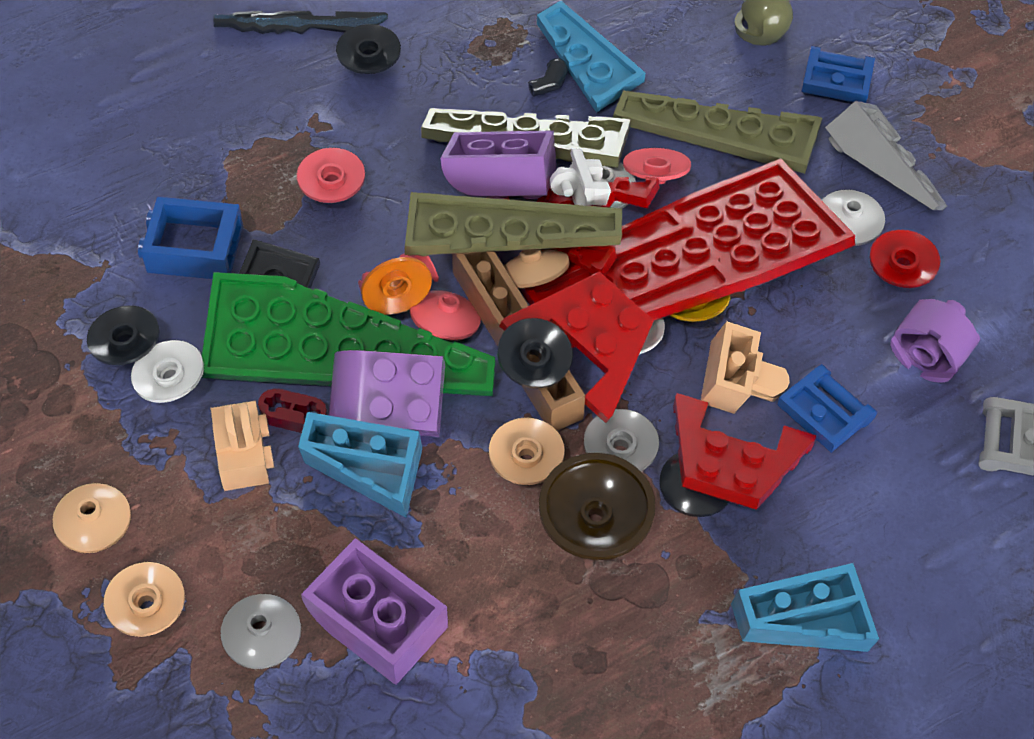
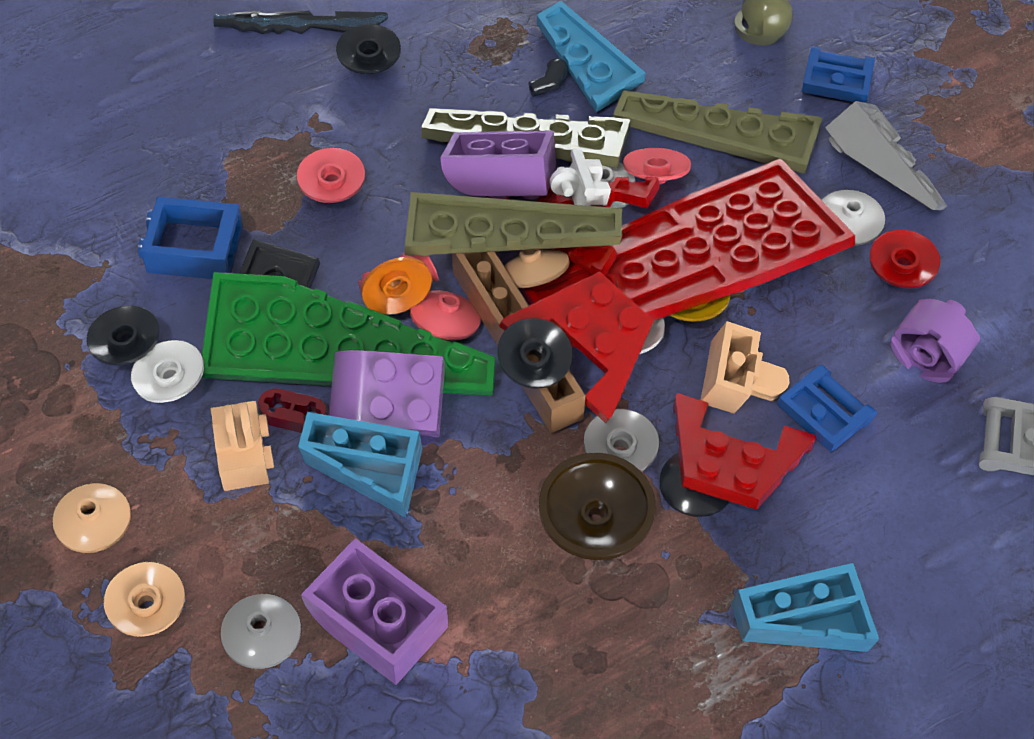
(522, 438): light nougat dish -> none

